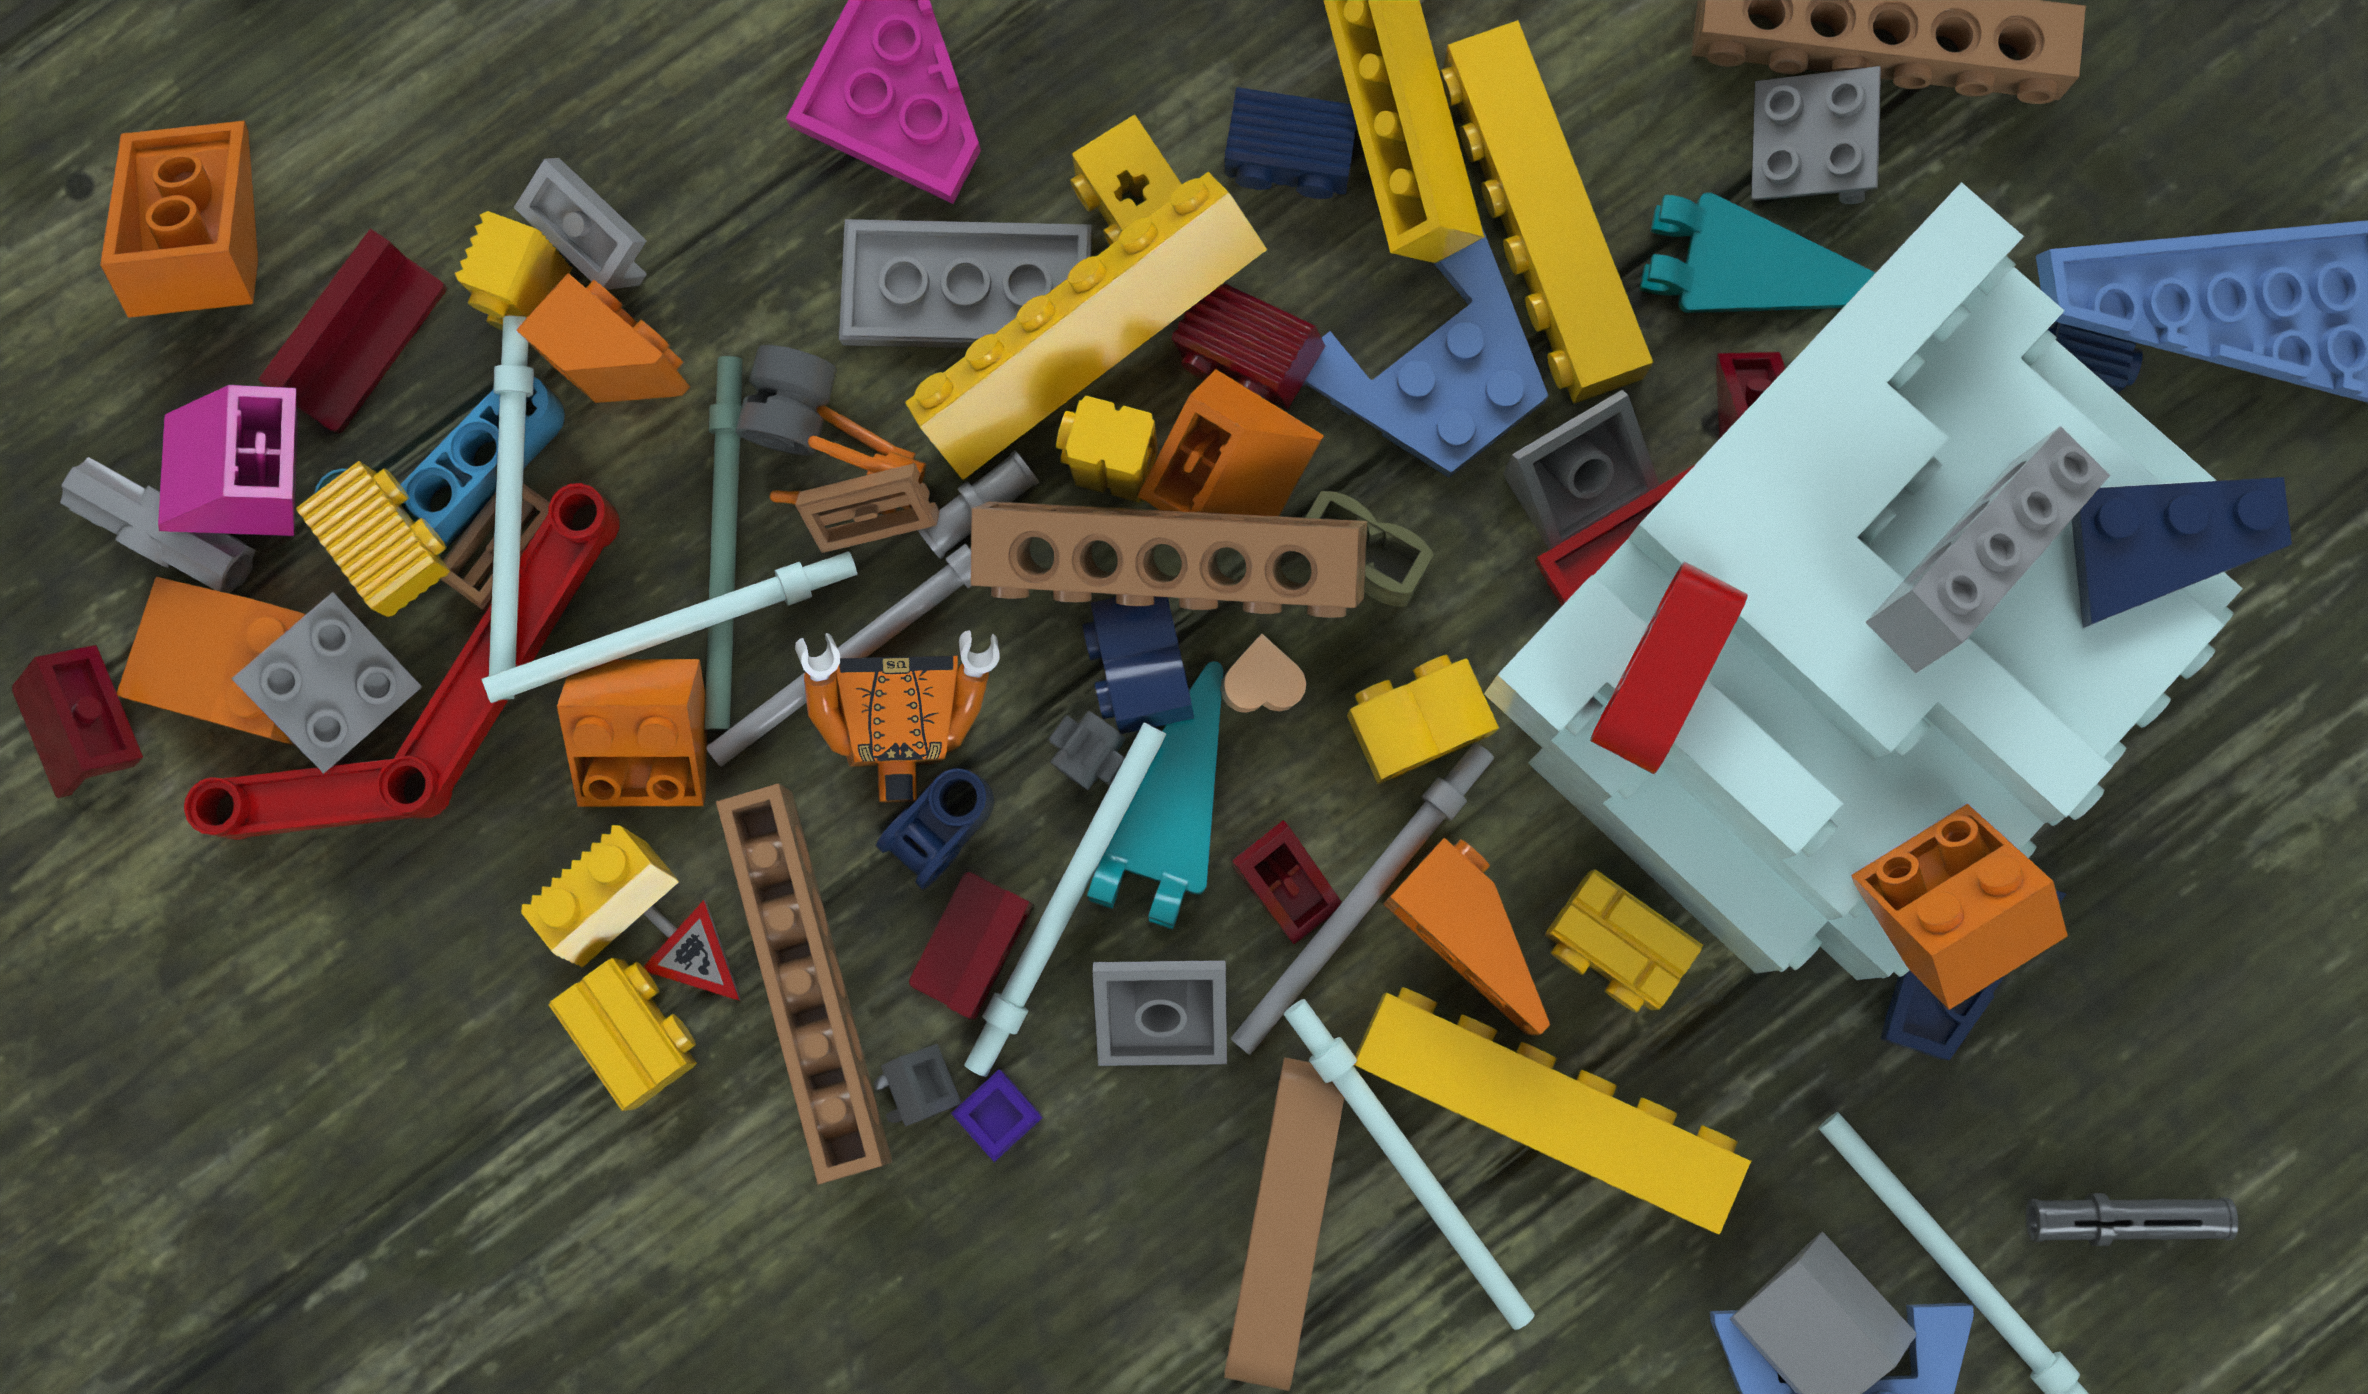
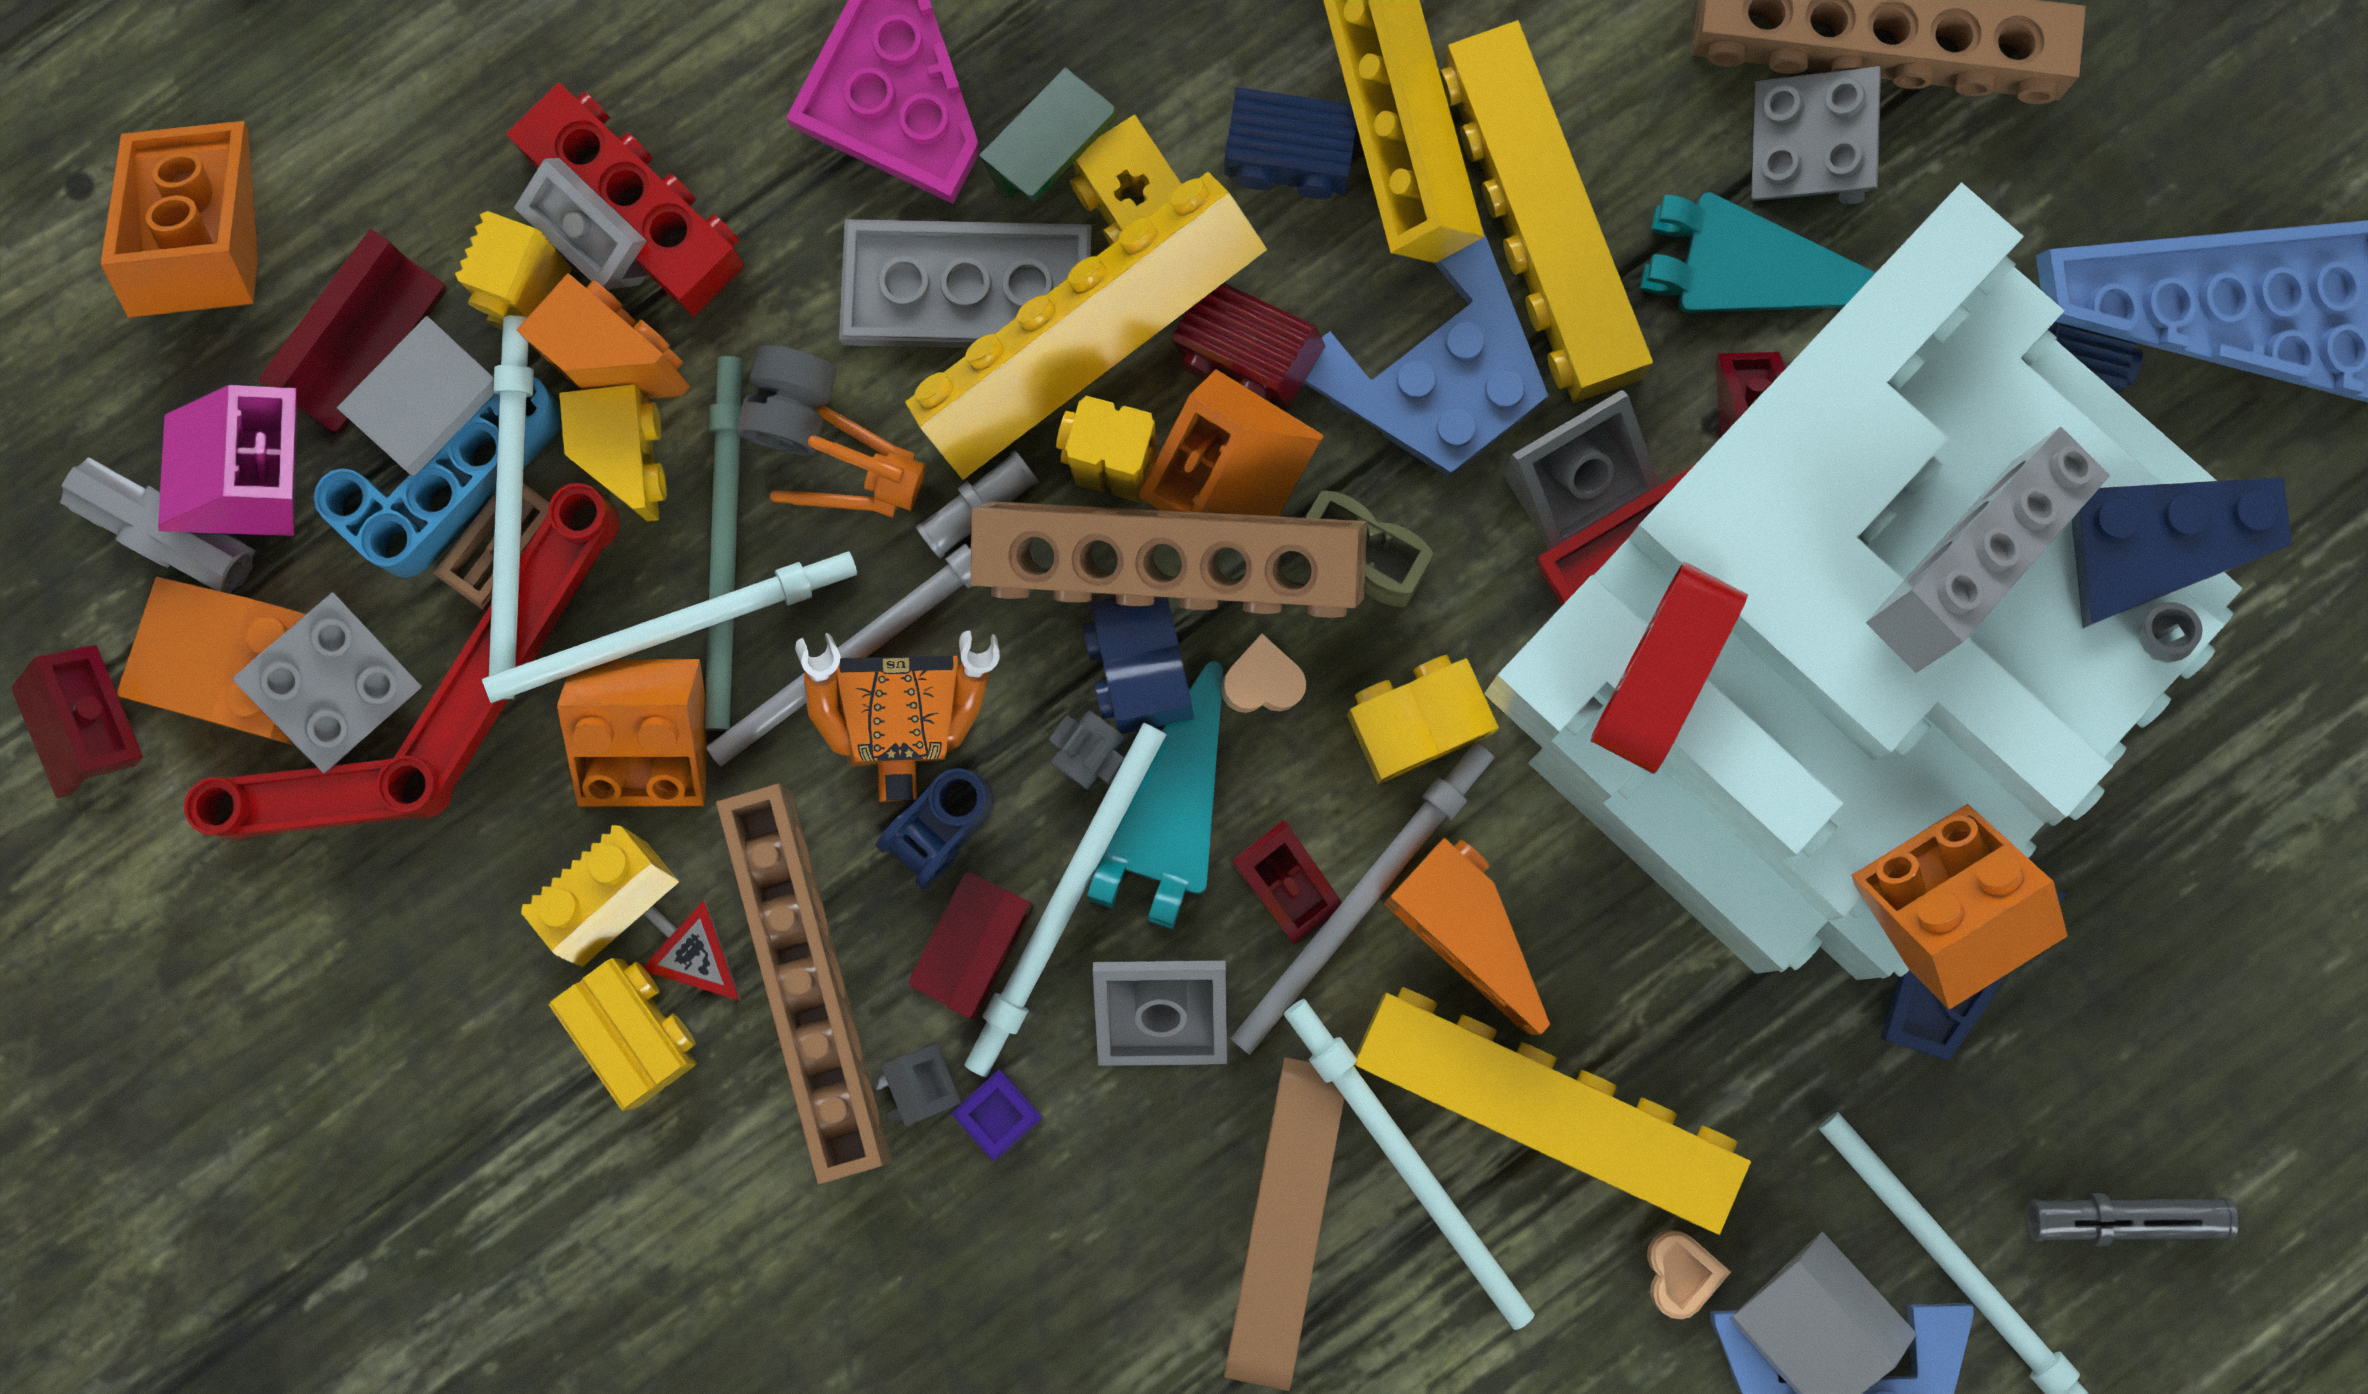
(375, 538): yellow brick -> none
(419, 396): none -> light grey slope
(611, 439): none -> yellow slope
(687, 272): none -> red brick
(862, 500): medium nougat tile -> none
(1047, 136): none -> panel
(1622, 942): yellow brick -> none
(1684, 1274): none -> light nougat tile
(2164, 620): none -> dark grey hinge

